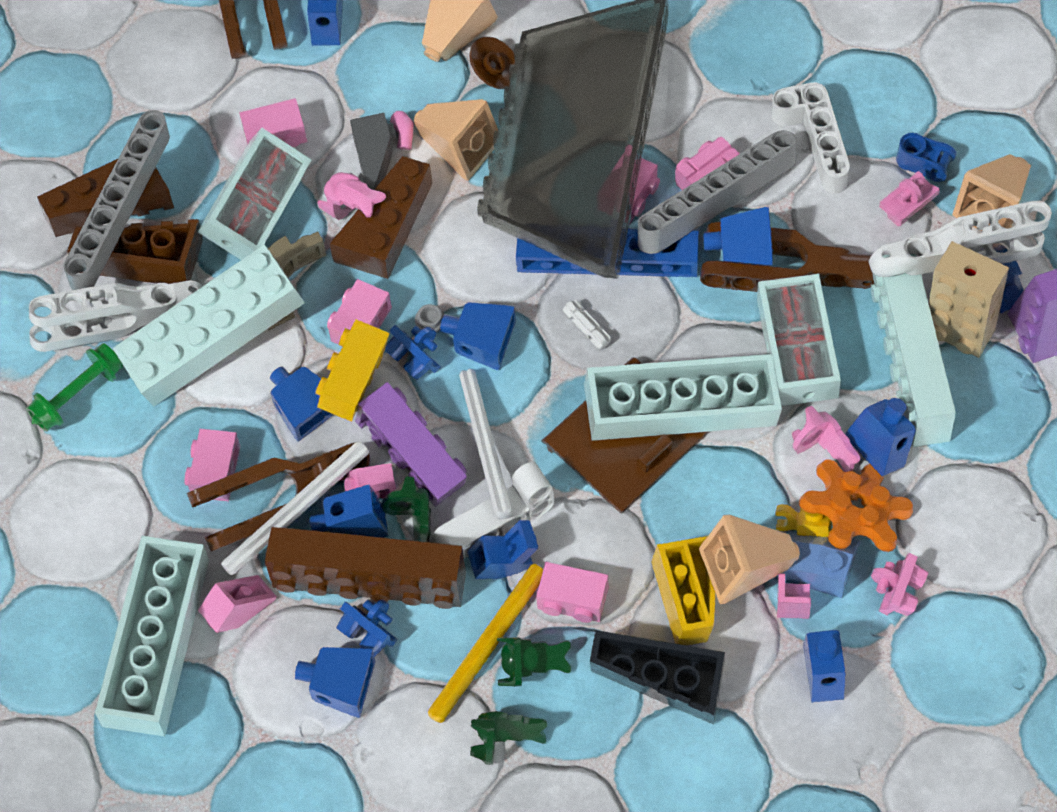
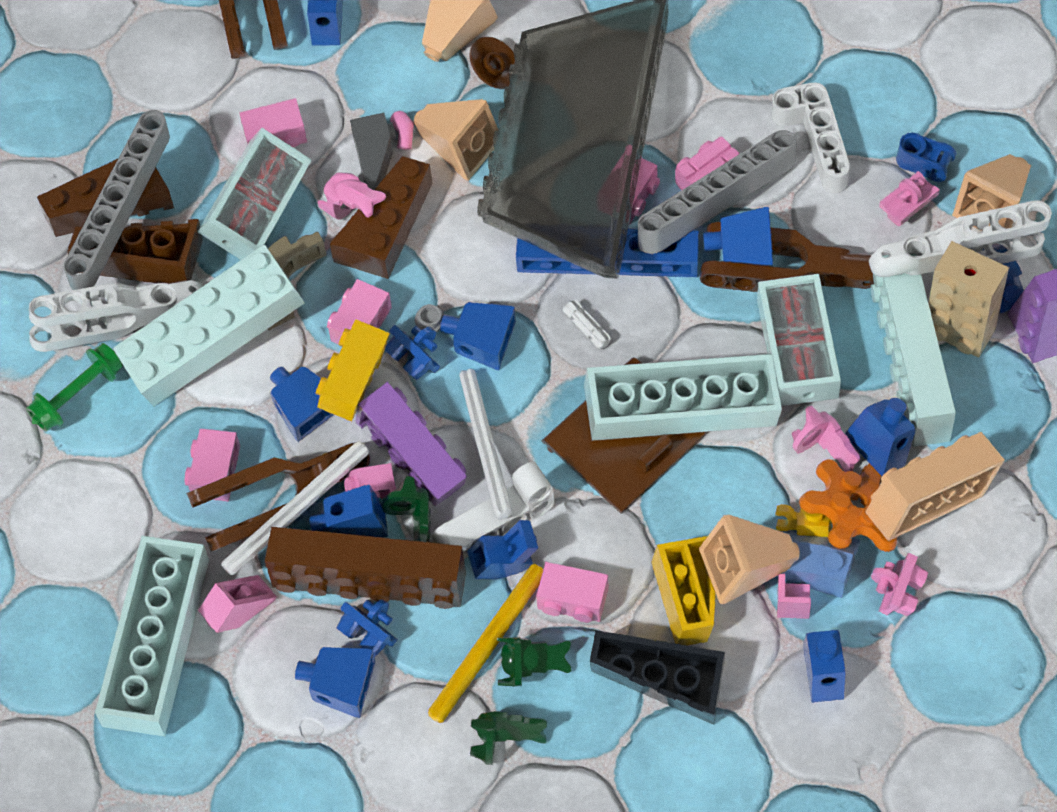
(934, 485): none -> light nougat brick

